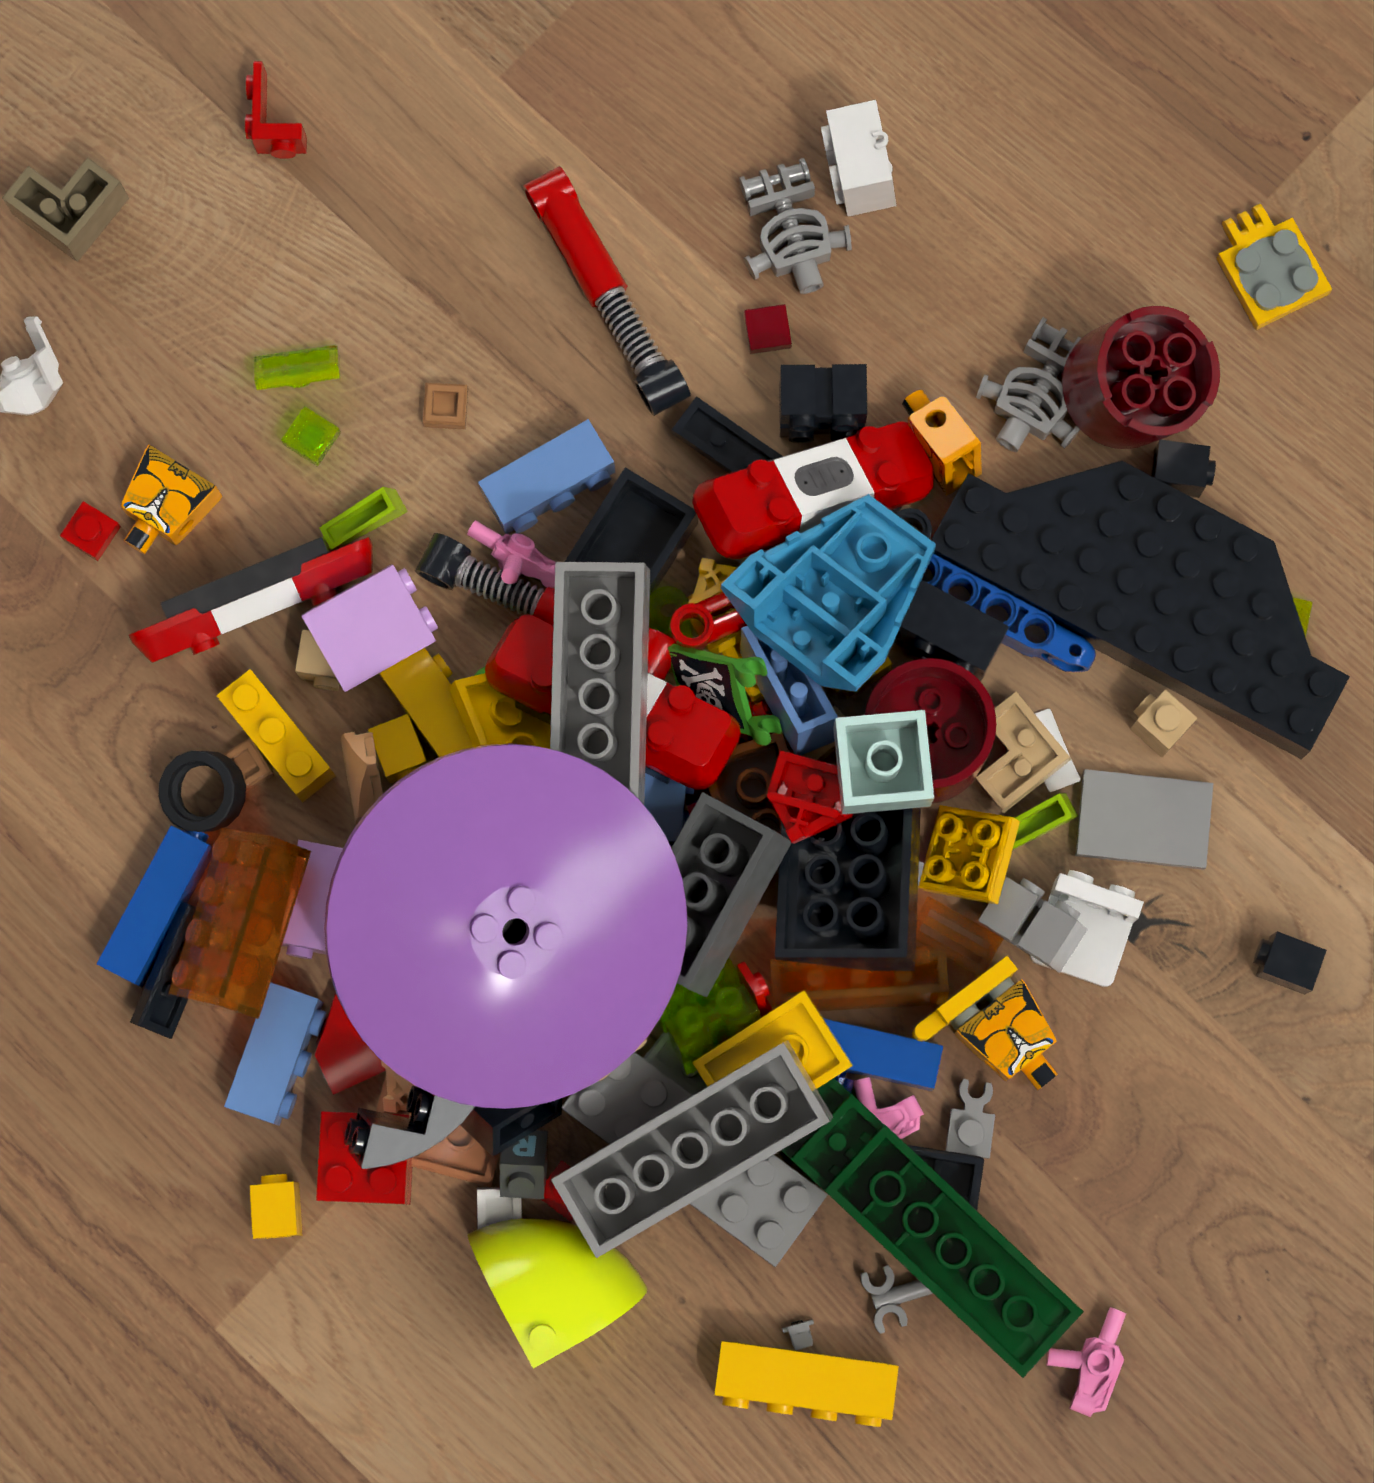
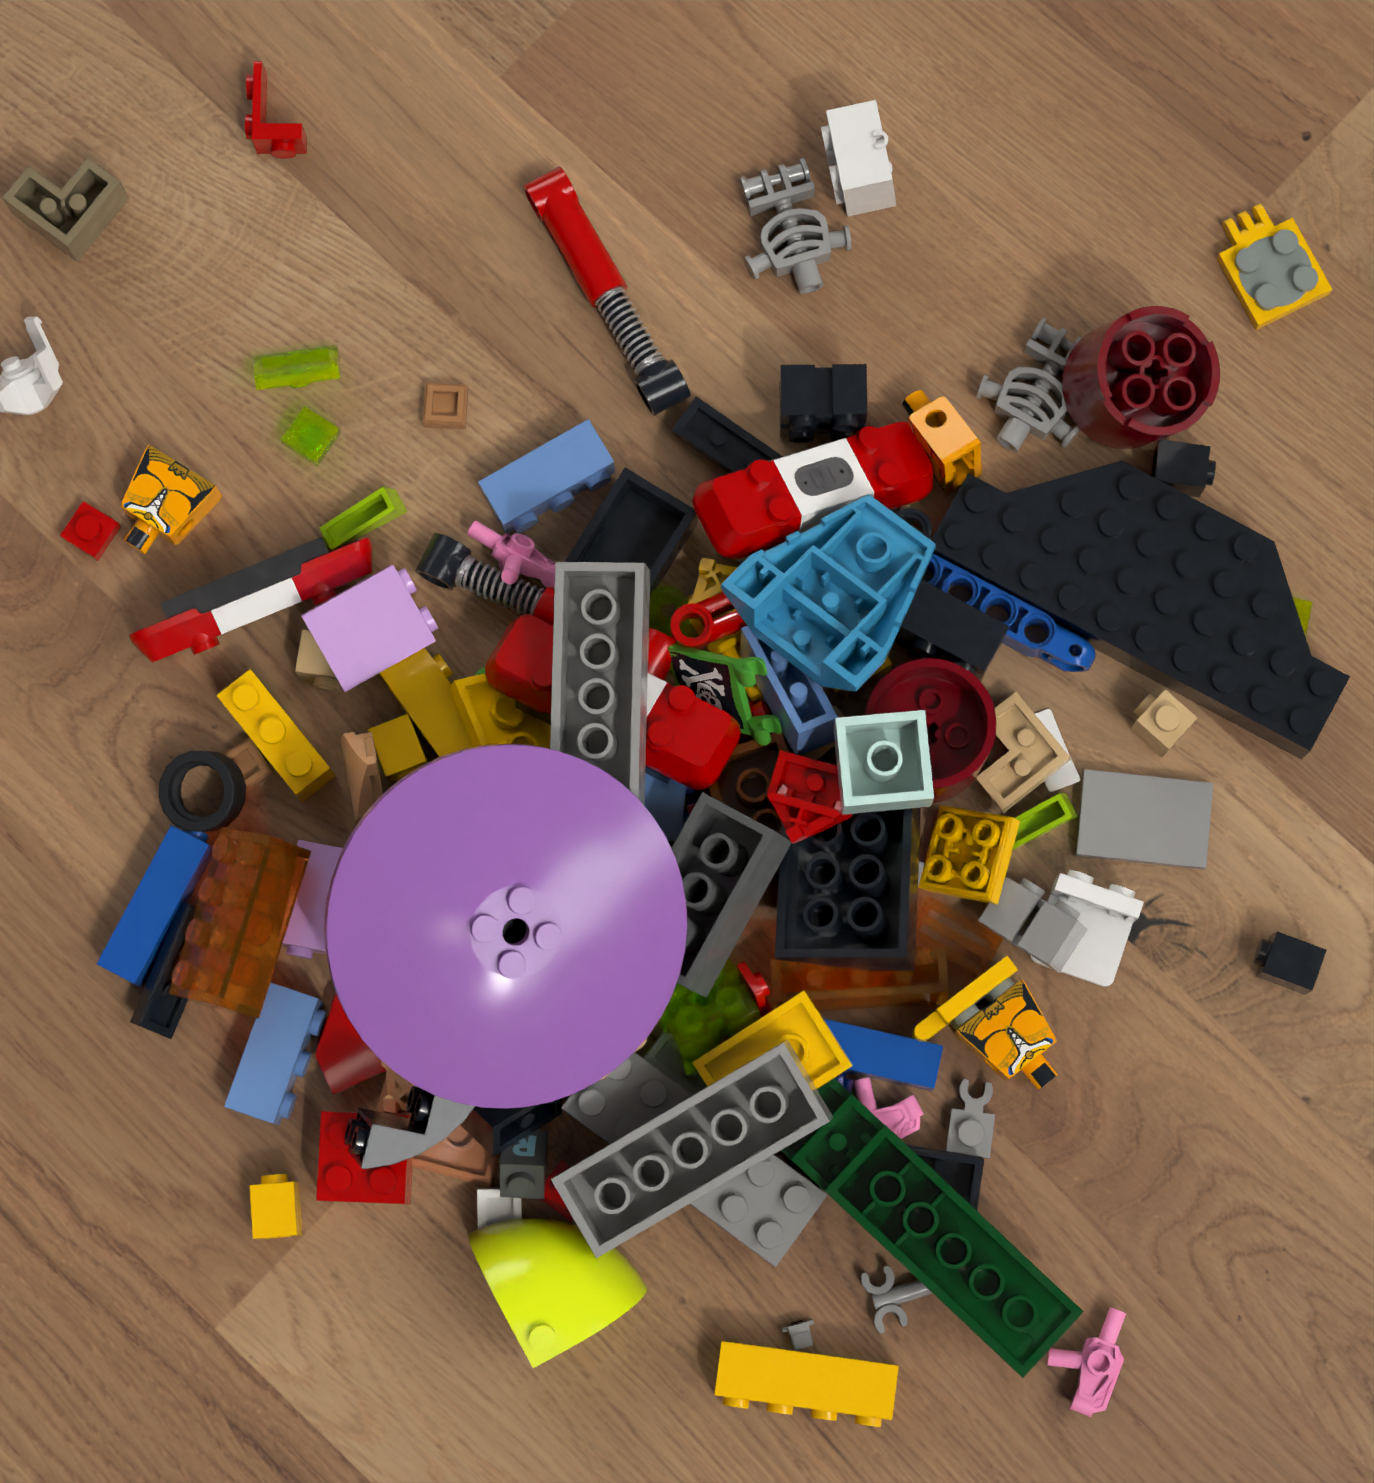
(767, 329): dark red tile -> none

